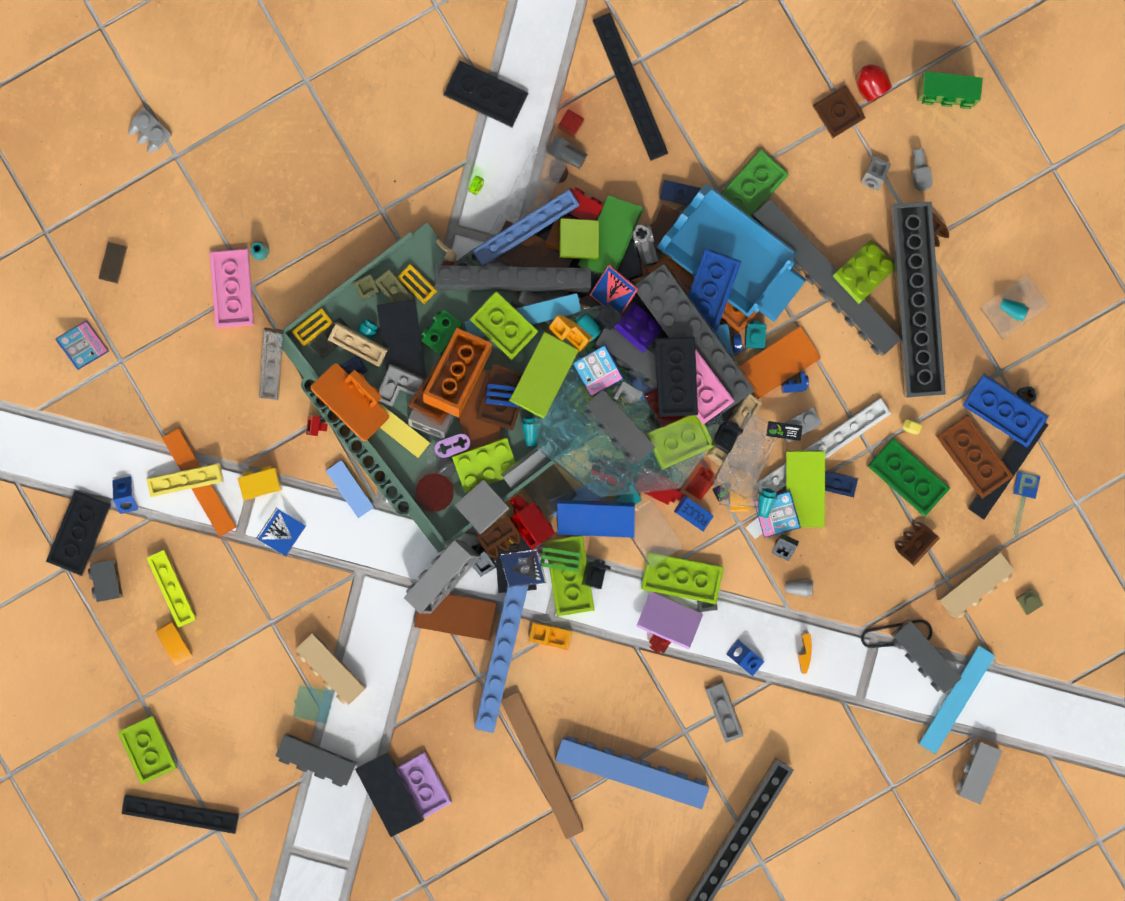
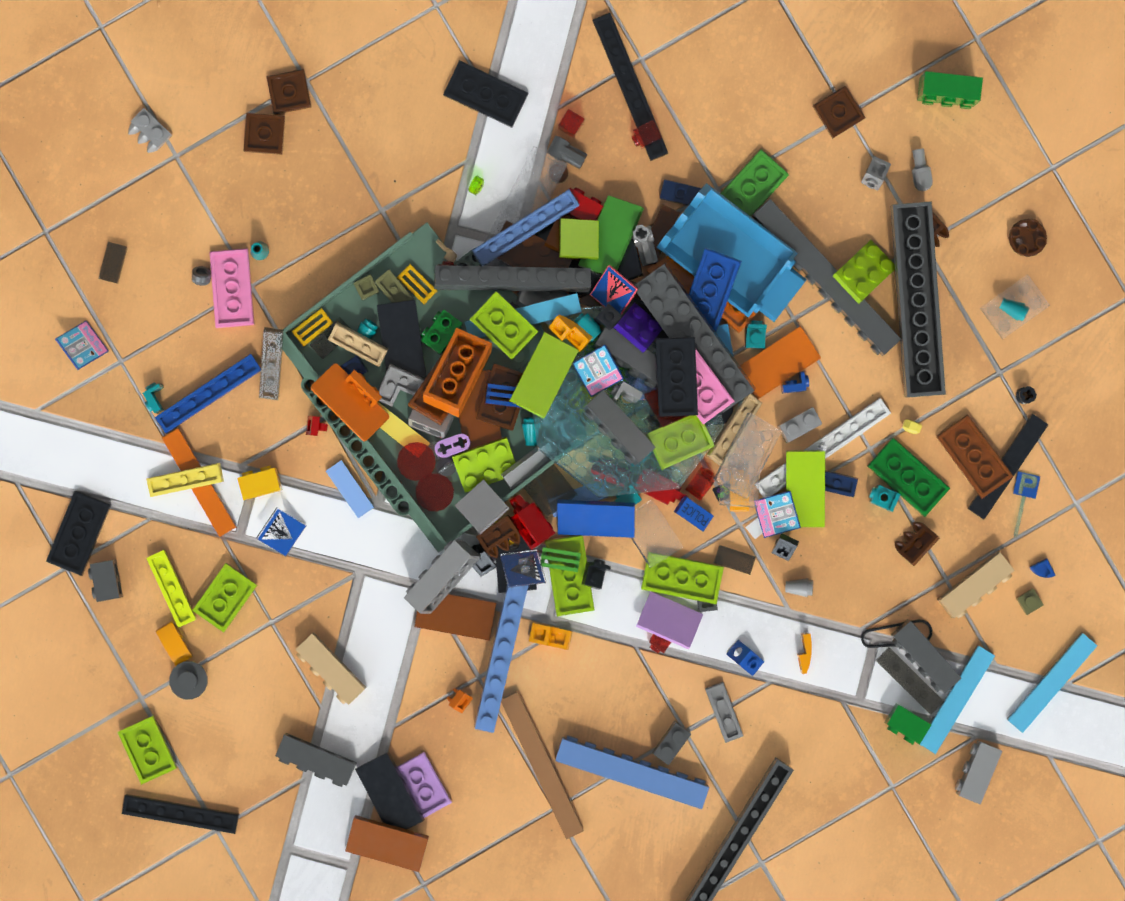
(123, 493): blue bracket -> none
(152, 402): none -> teal bracket
(188, 680): none -> dark grey piece
(201, 275): none -> dark grey tile
(208, 393): none -> blue plate
(225, 597): none -> lime plate
(264, 133): none -> reddish brown plate
(289, 91): none -> reddish brown tile
(312, 704): clear light blue piece -> none
(387, 843): none -> dark orange tile
(416, 461): none -> clear red tile
(460, 700): none -> orange tile
(646, 134): none -> clear red bracket
(671, 743): none -> dark grey brick
(726, 436): black bracket -> none
(734, 559): none -> clear smoke tile
(737, 343): blue tile -> none
(766, 501): teal cone -> none
(784, 430): black sticker -> none
(872, 82): red piece -> none
(890, 503): none -> teal brick
(907, 724): none -> green brick
(909, 680): none -> clear smoke tile
(1005, 410): blue tile -> none
(1027, 237): none -> reddish brown dish
(1043, 569): none -> blue tile
(1052, 682): none -> medium azure tile

